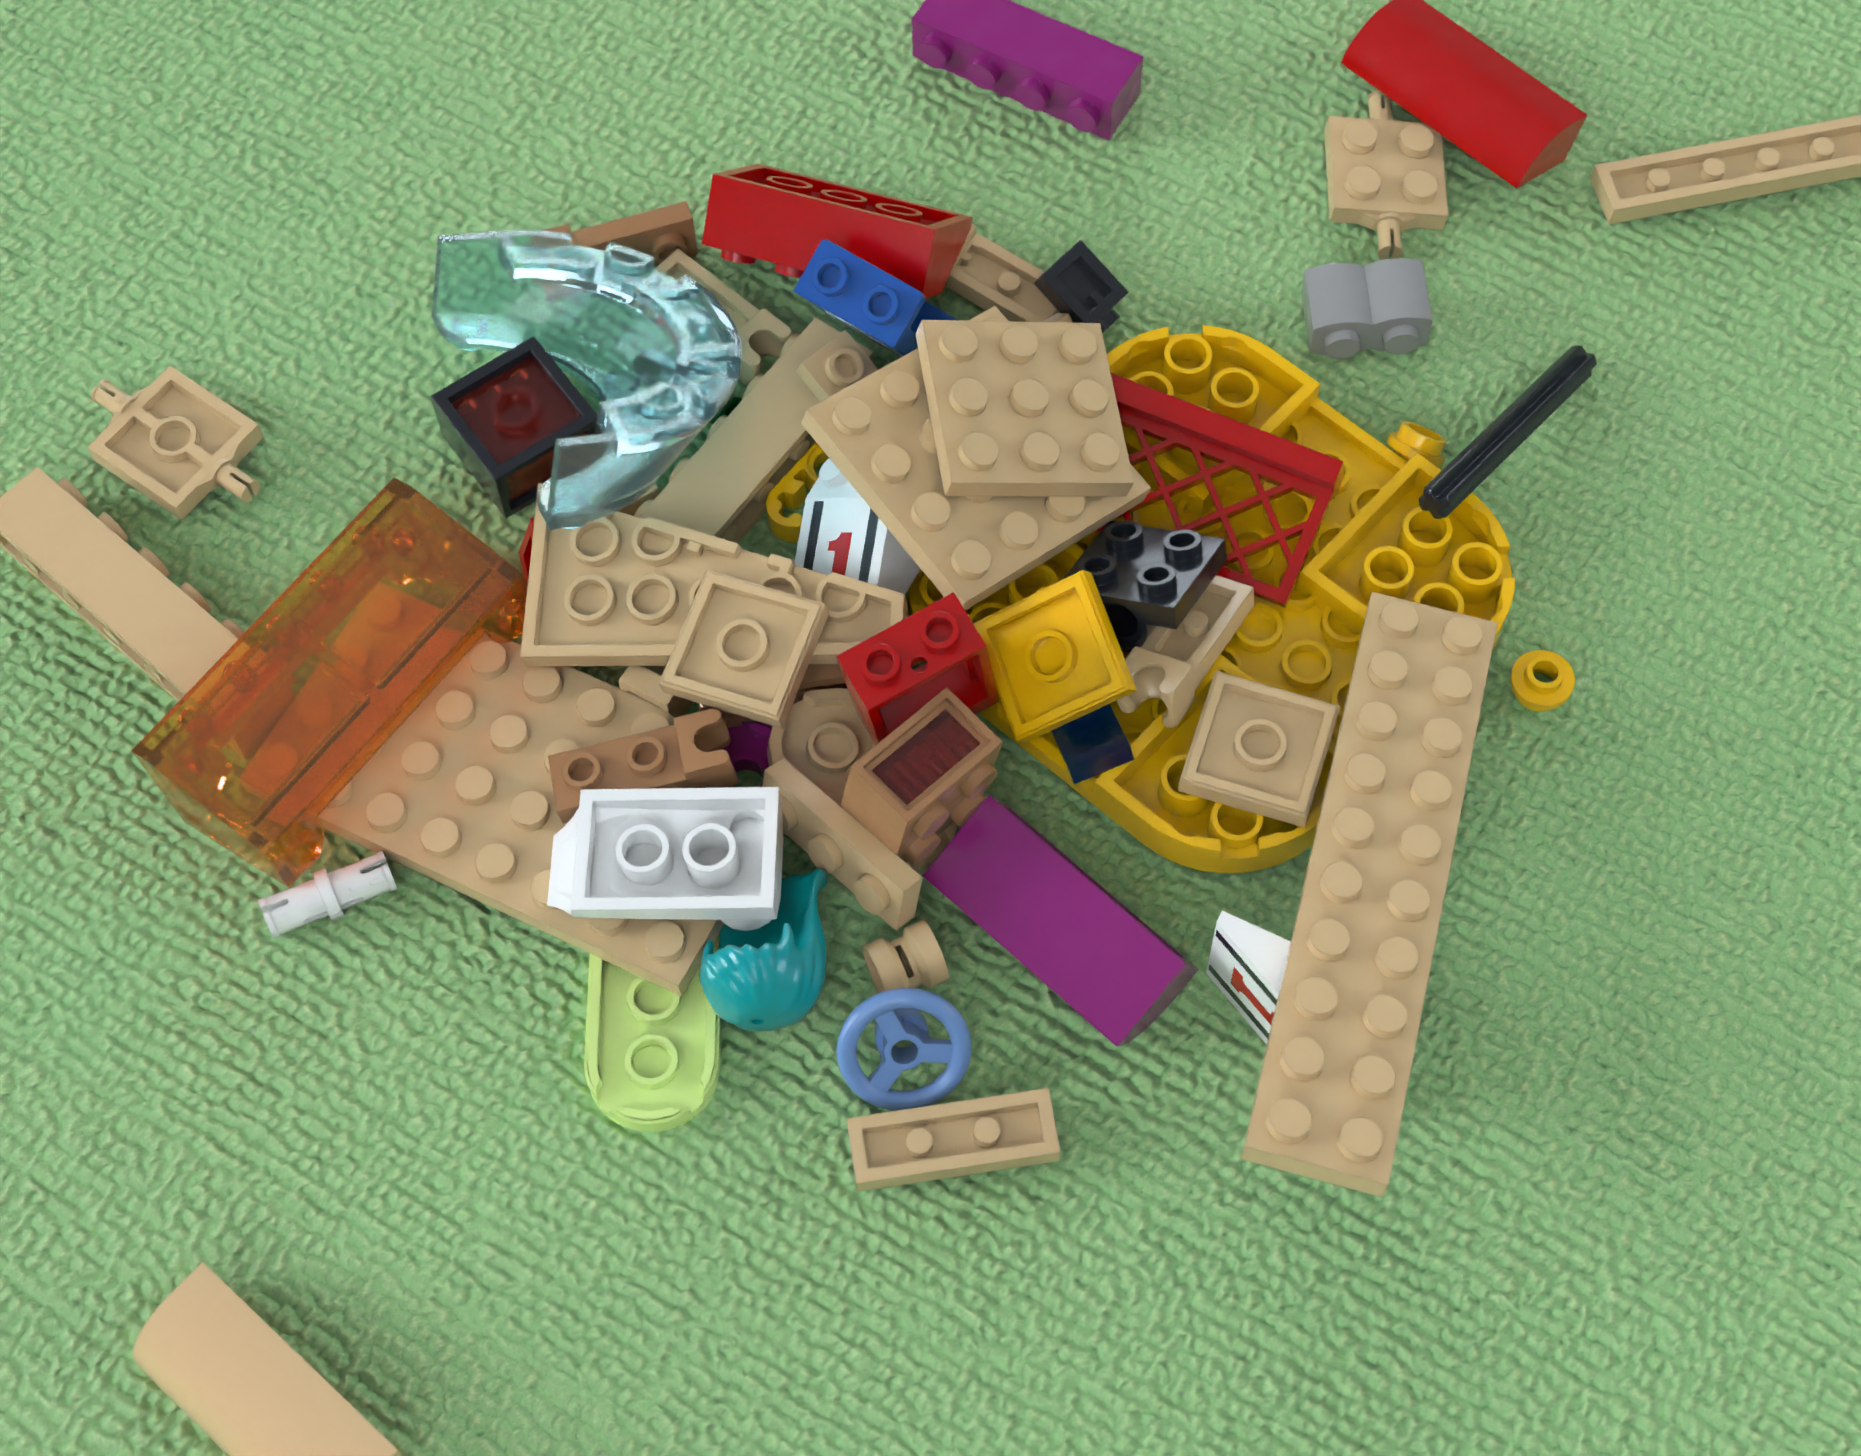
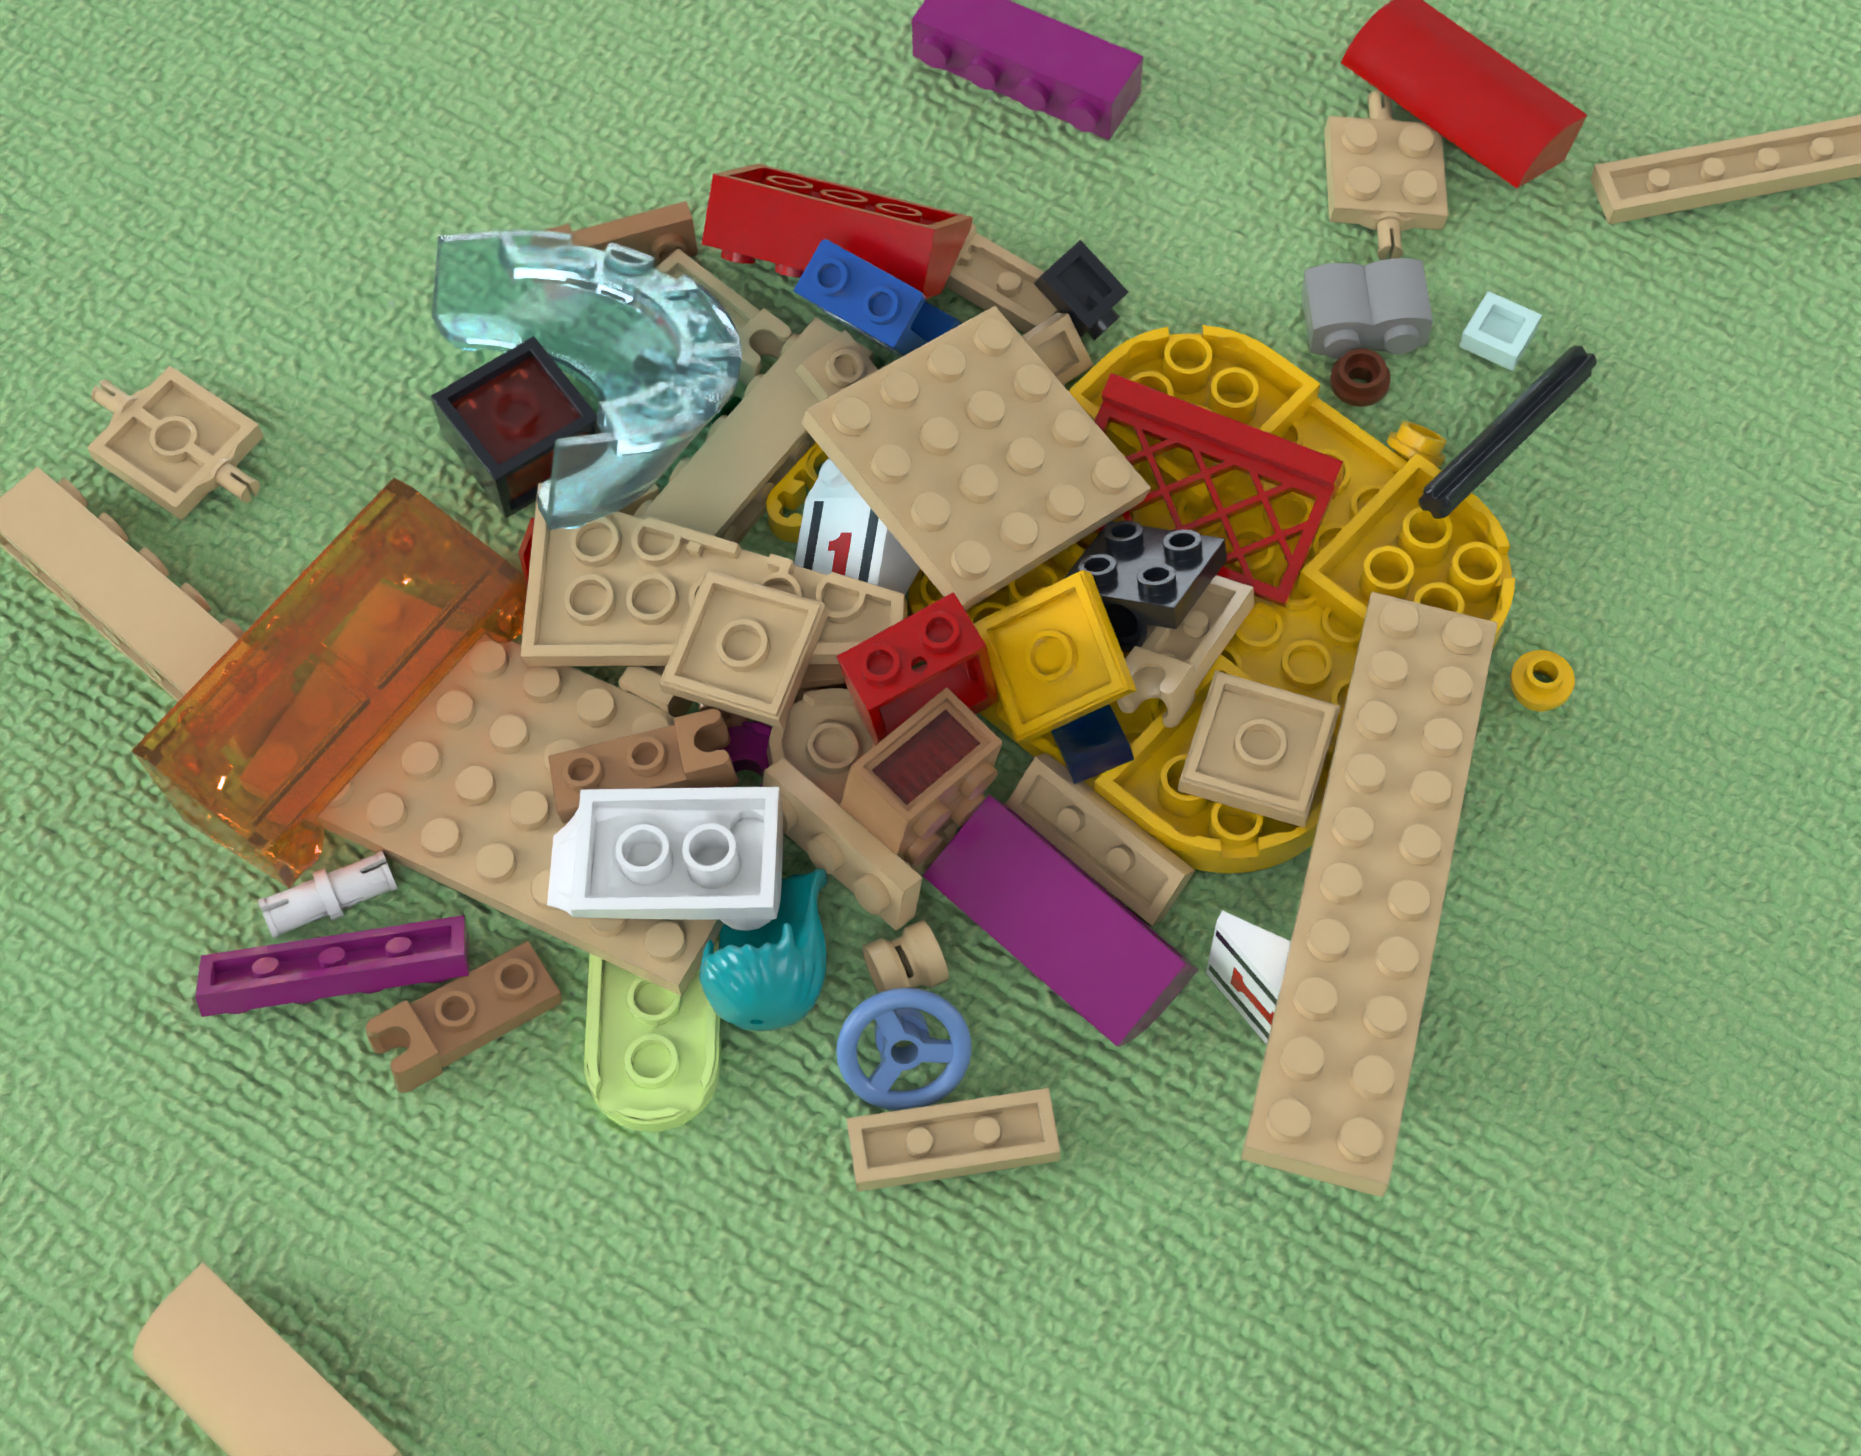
(333, 966): none -> magenta plate
(463, 1015): none -> medium nougat plate
(1023, 409): tan plate -> none
(1100, 839): none -> tan plate
(1362, 365): none -> copper plate
(1500, 330): none -> light aqua plate

